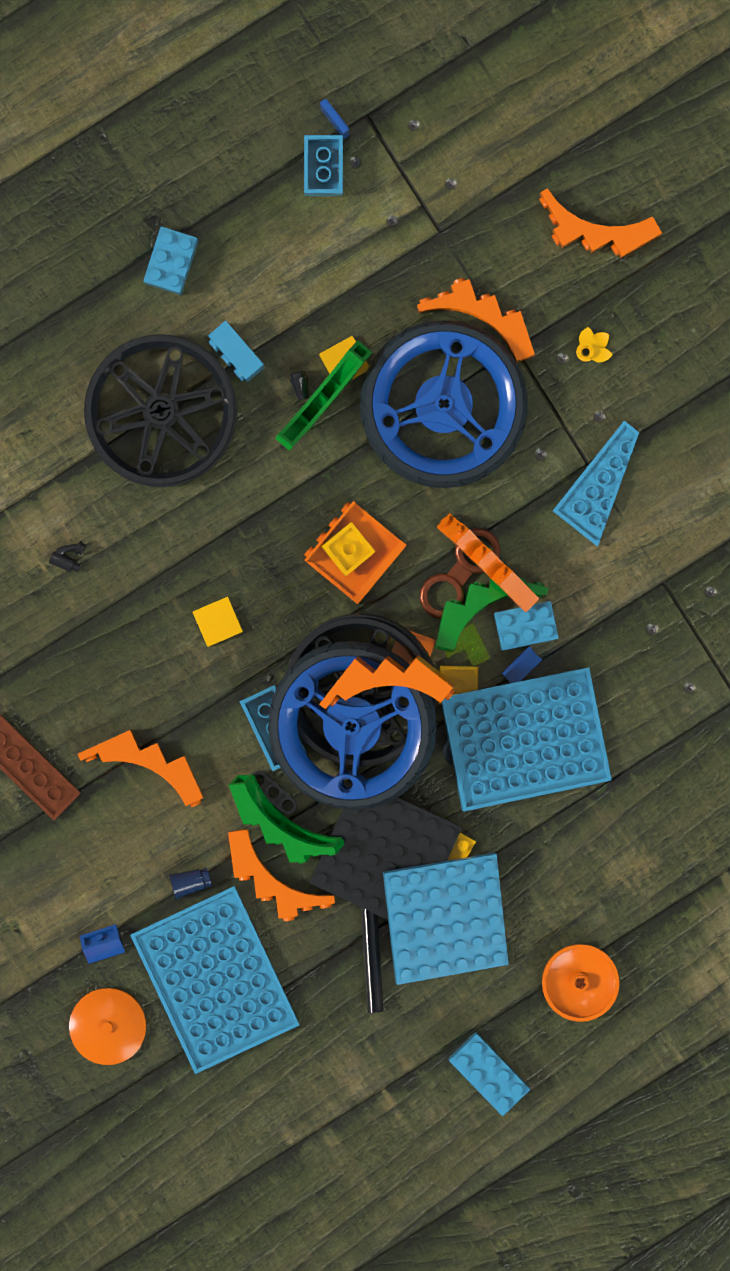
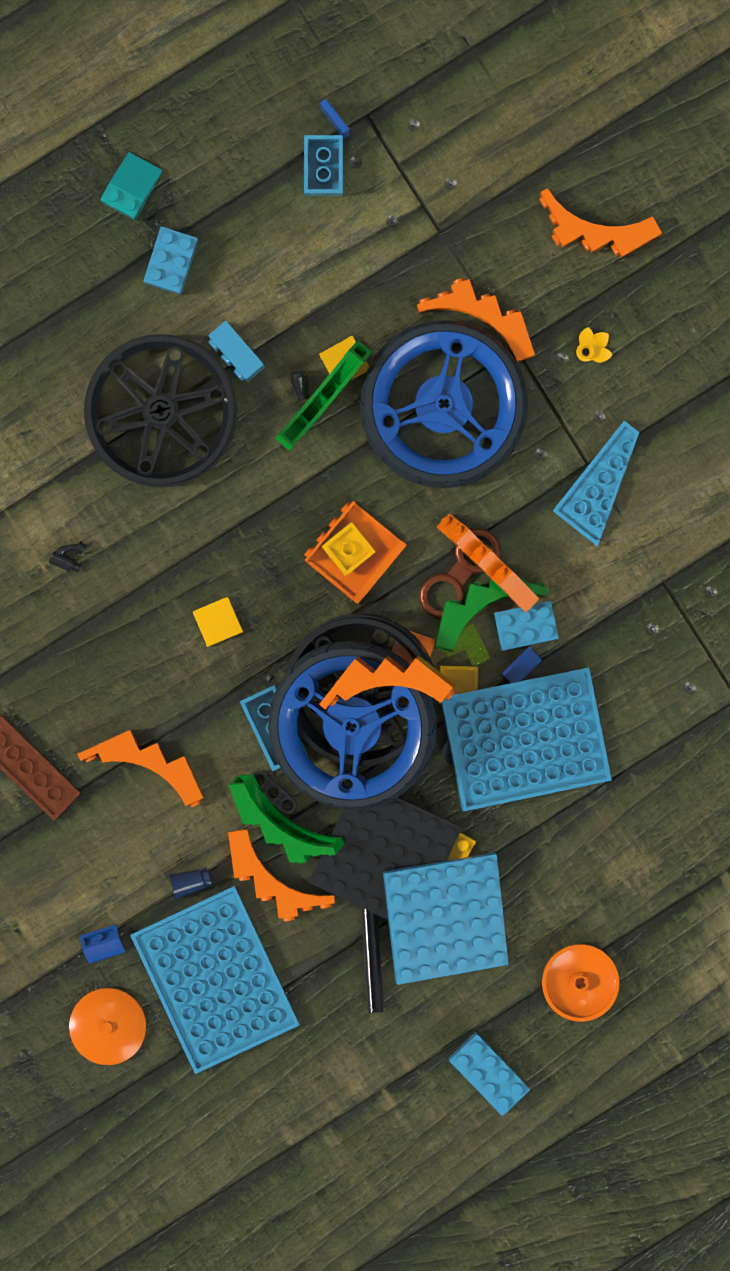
(131, 186): none -> teal slope

